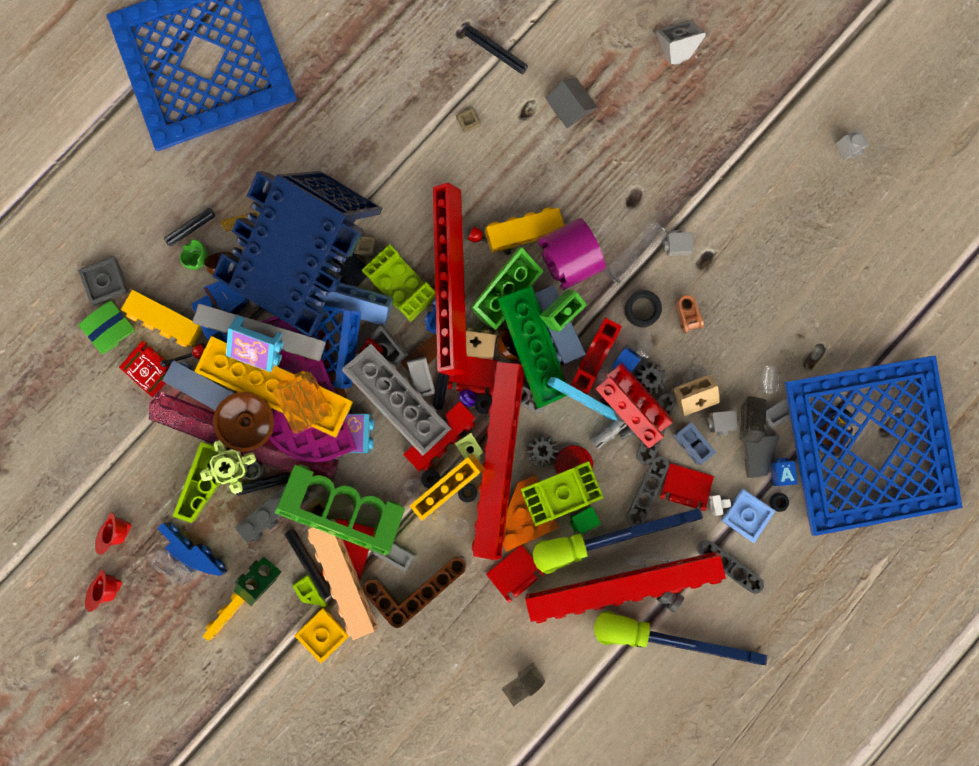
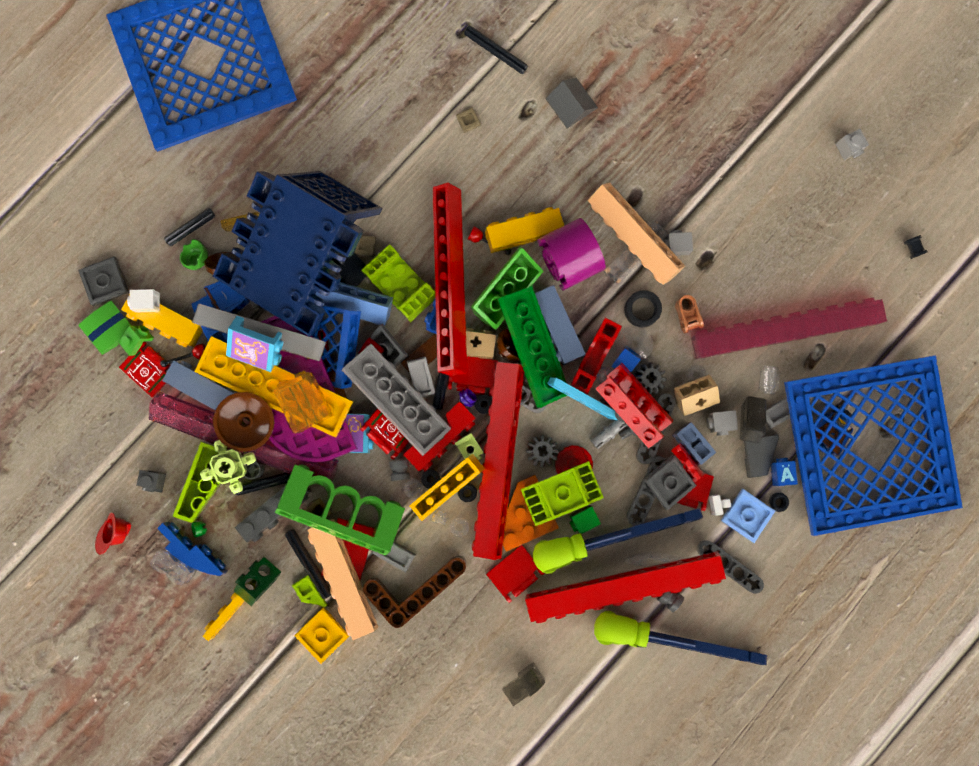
(101, 590): red piece -> none
(134, 338): none -> bright green bracket
(144, 300): none -> white brick
(151, 480): none -> dark grey brick
(197, 528): none -> green hinge
(384, 434): none -> red piece
(399, 470): none -> dark grey wheel
(563, 310): bright green brick -> none
(635, 233): none -> light nougat brick
(669, 482): none -> dark grey plate
(680, 41): light grey slope -> none
(690, 465): none -> red slope
(788, 329): none -> clear pink brick
(915, 247): none -> black bush

